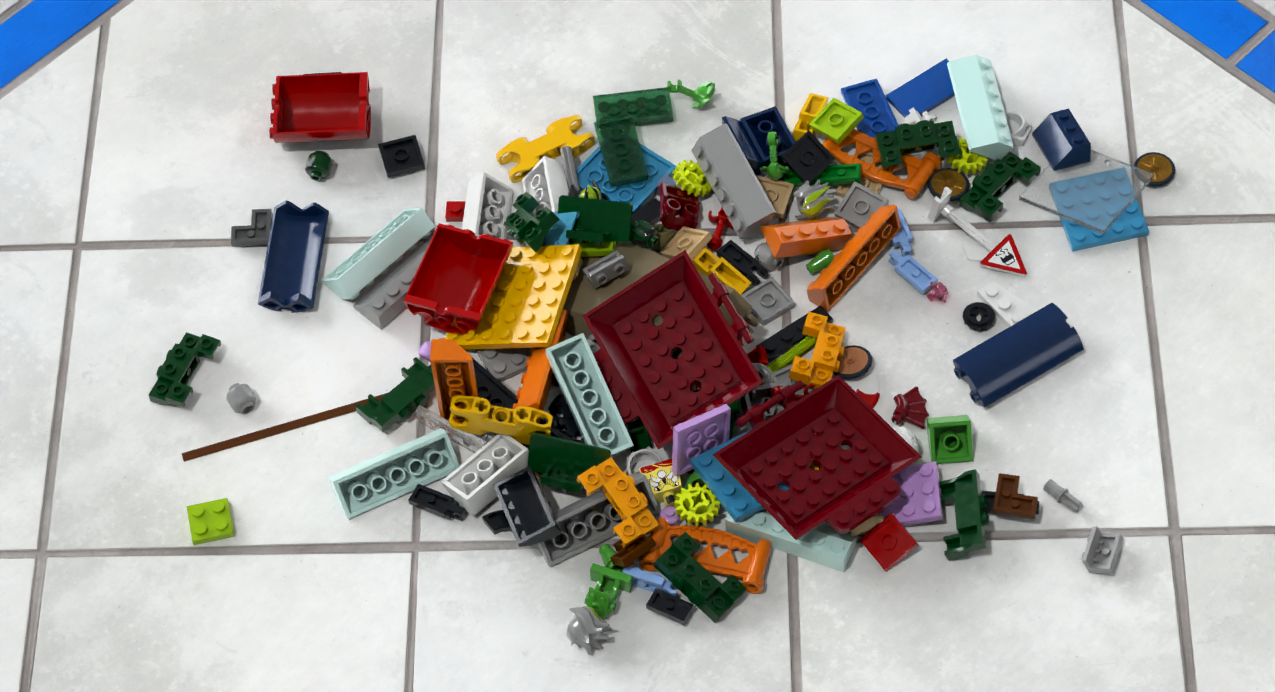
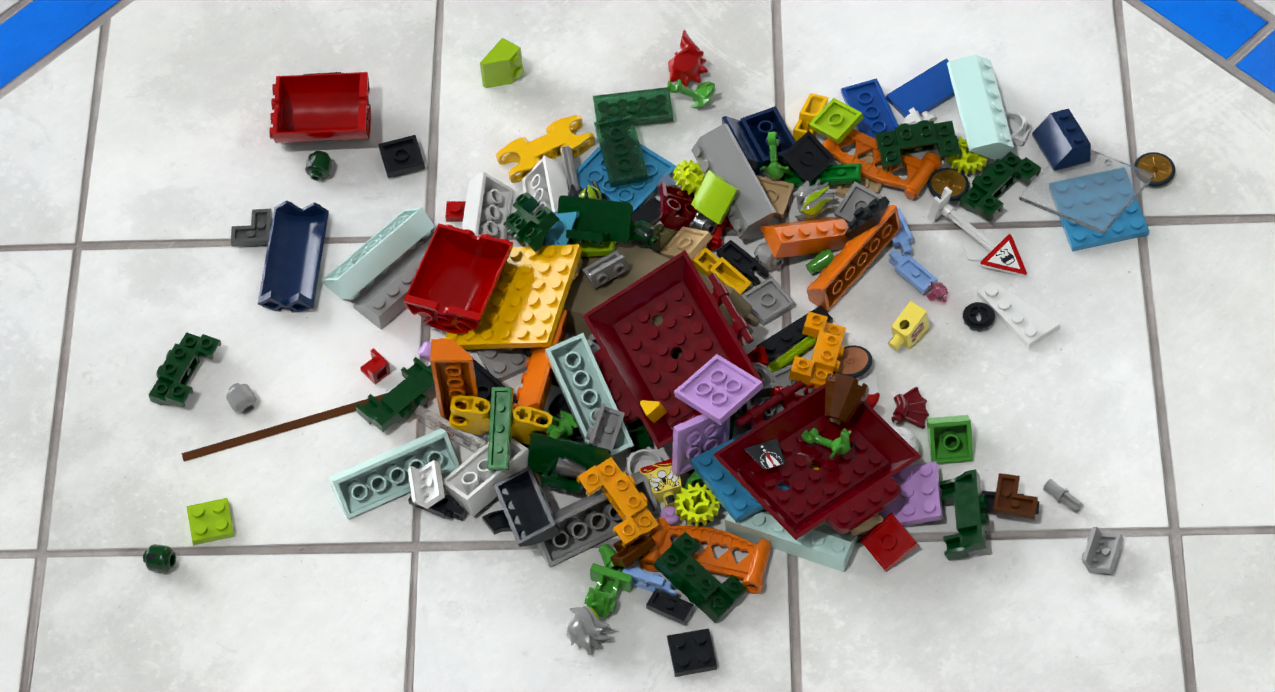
(159, 558): none -> dark green head
(376, 368): none -> red panel
(426, 484): none -> white bracket
(500, 428): none -> green tile
(502, 64): none -> lime slope
(562, 427): none -> bright green piece
(568, 468): none -> flat silver cone
(605, 428): none -> light grey bracket
(653, 409): none -> yellow slope
(688, 63): none -> red head
(691, 652): none -> black plate
(703, 223): none -> flat silver brick
(714, 197): none -> lime slope
(718, 389): none -> lavender plate
(766, 454): none -> black sticker
(839, 446): none -> bright green piece
(843, 397): none -> reddish brown cone
(867, 217): none -> black plate
(909, 327): none -> light yellow torso
(1017, 355): dark blue cylinder -> none

